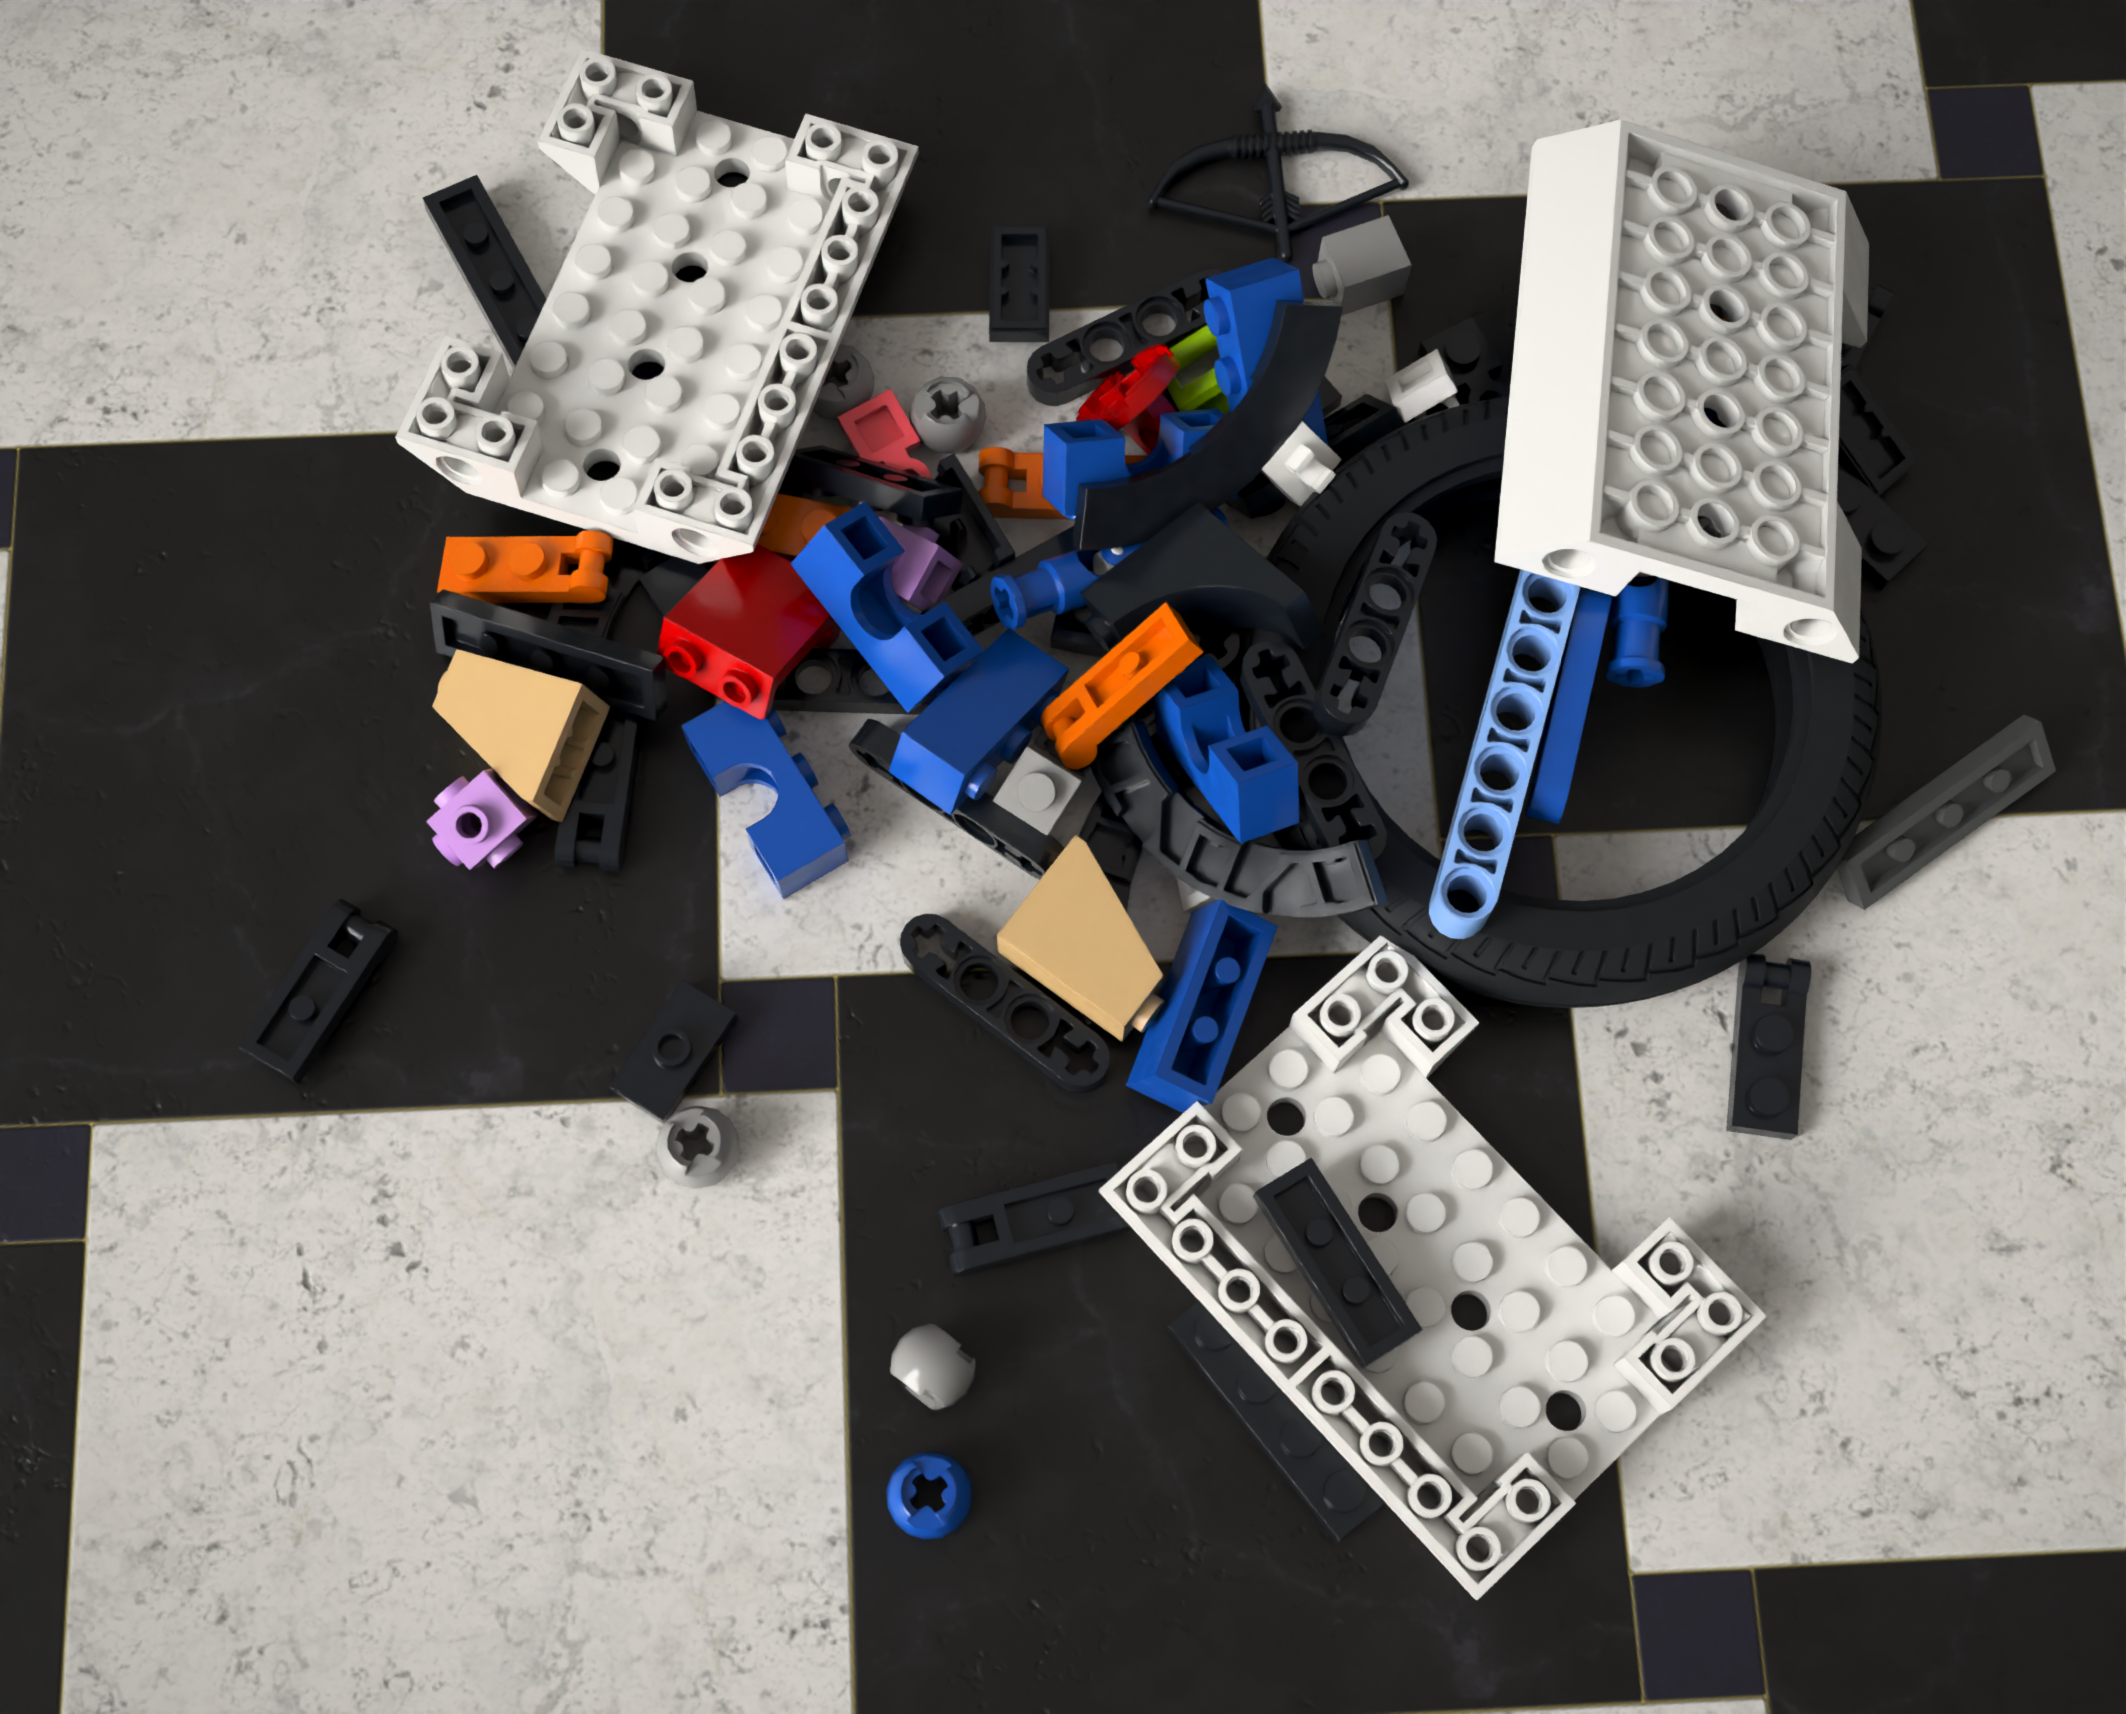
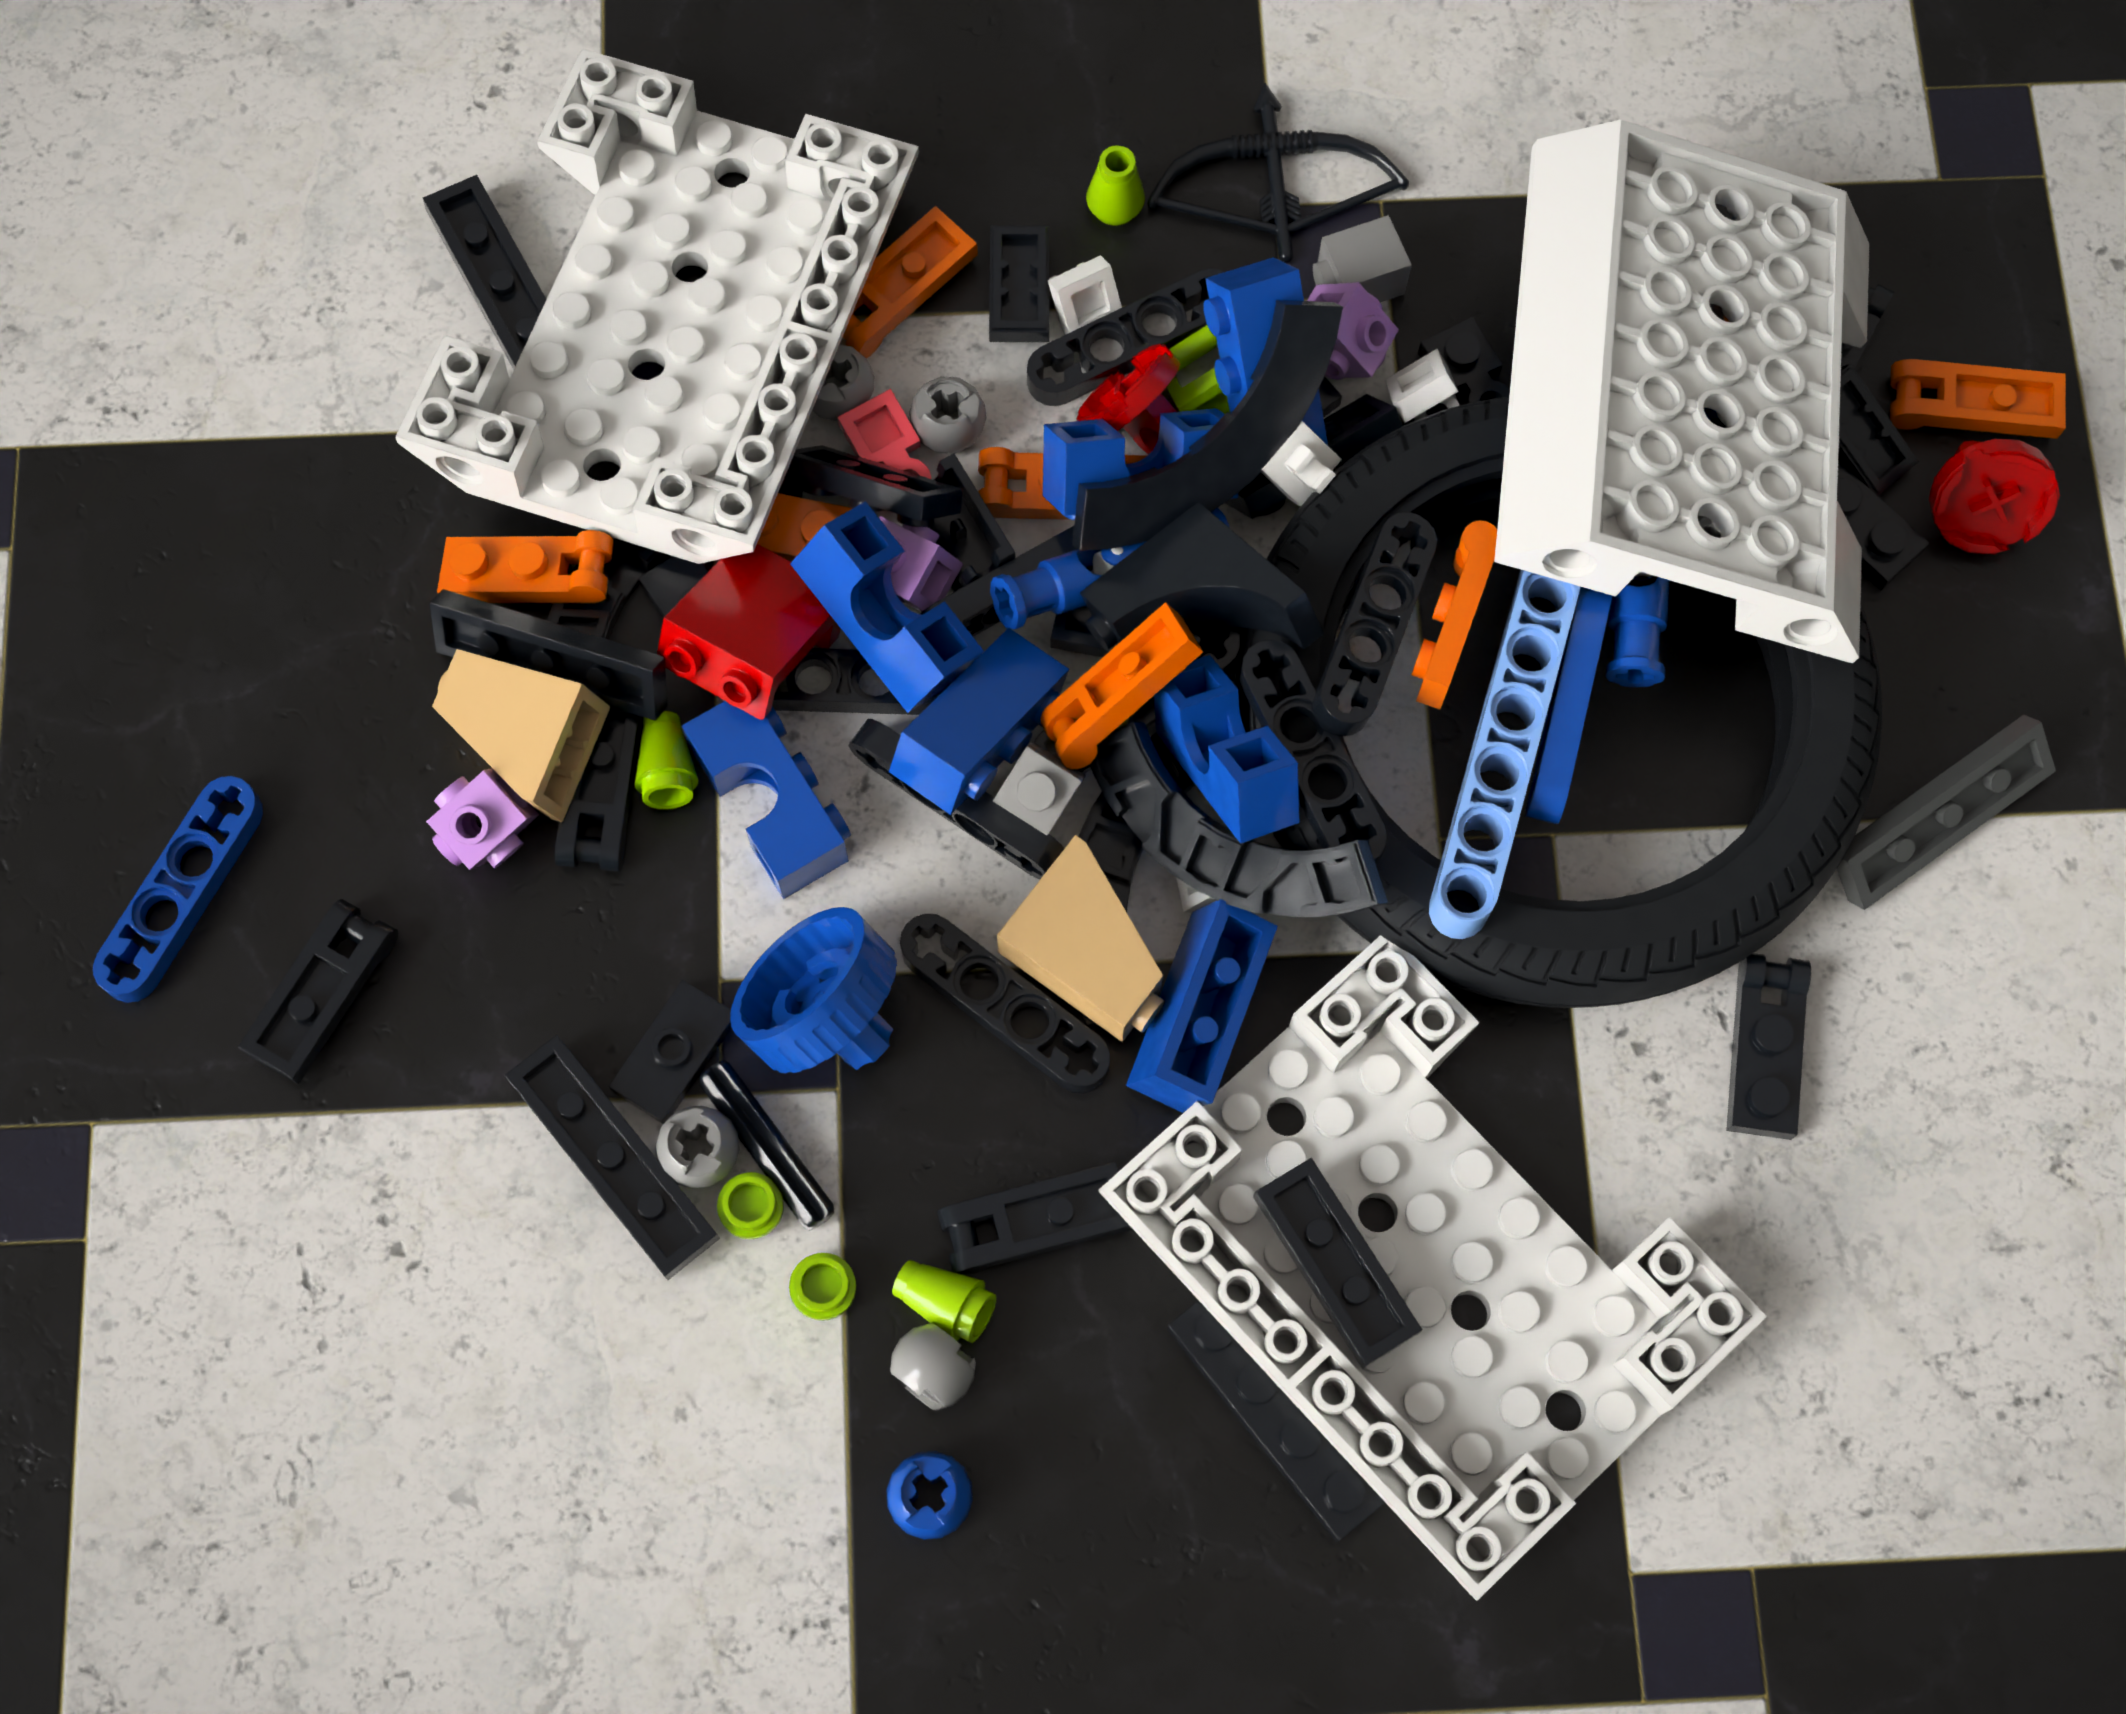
(168, 883): none -> blue beam
(612, 1157): none -> black plate
(664, 764): none -> lime cone
(750, 1205): none -> lime plate
(767, 1145): none -> black axle
(818, 994): none -> blue piece
(822, 1286): none -> lime plate
(908, 276): none -> orange plate
(946, 1299): none -> lime cone
(1084, 294): none -> white tile
(1116, 187): none -> lime cone
(1362, 333): none -> lavender brick
(1456, 610): none -> orange plate
(1978, 398): none -> orange plate
(1993, 495): none -> red tile

